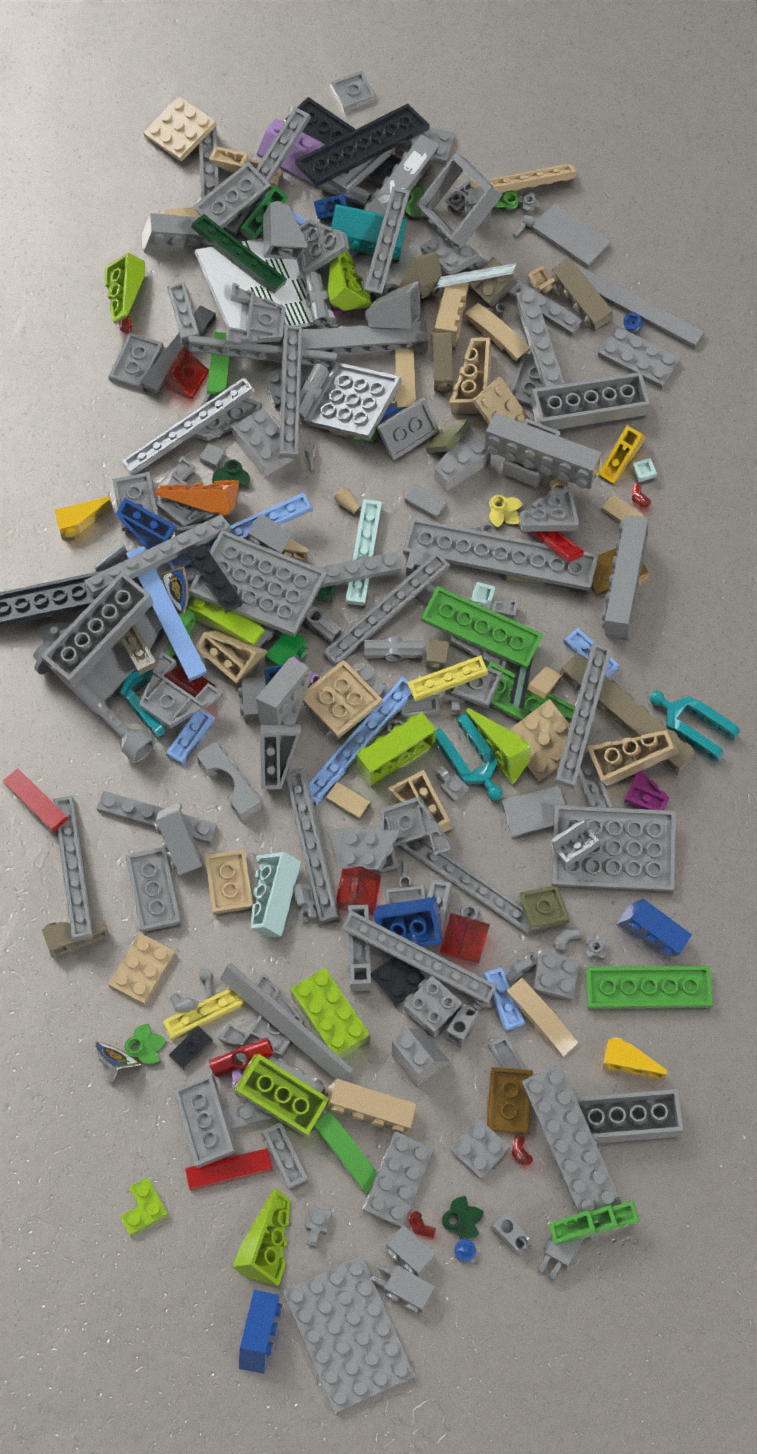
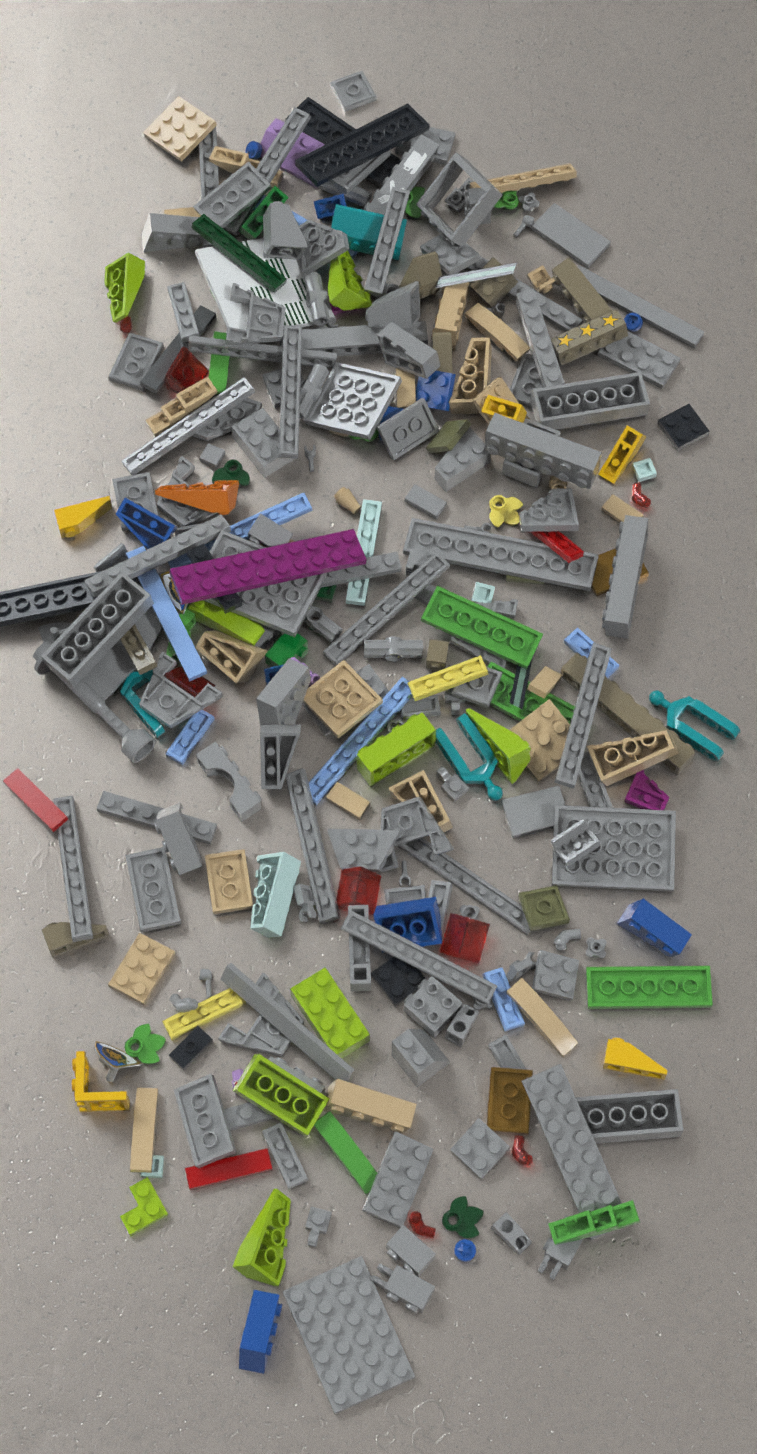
(94, 1101): none -> yellow bracket
(144, 1130): none -> tan slope
(157, 1168): none -> light aqua tile
(184, 404): none -> tan slope
(229, 1061): red piece -> none
(249, 692): light grey brick -> none
(254, 150): none -> blue tile
(267, 566): none -> magenta plate
(407, 352): none -> light grey wedge
(436, 389): none -> blue plate
(503, 407): none -> yellow slope
(589, 337): none -> dark tan brick
(683, 427): none -> black plate

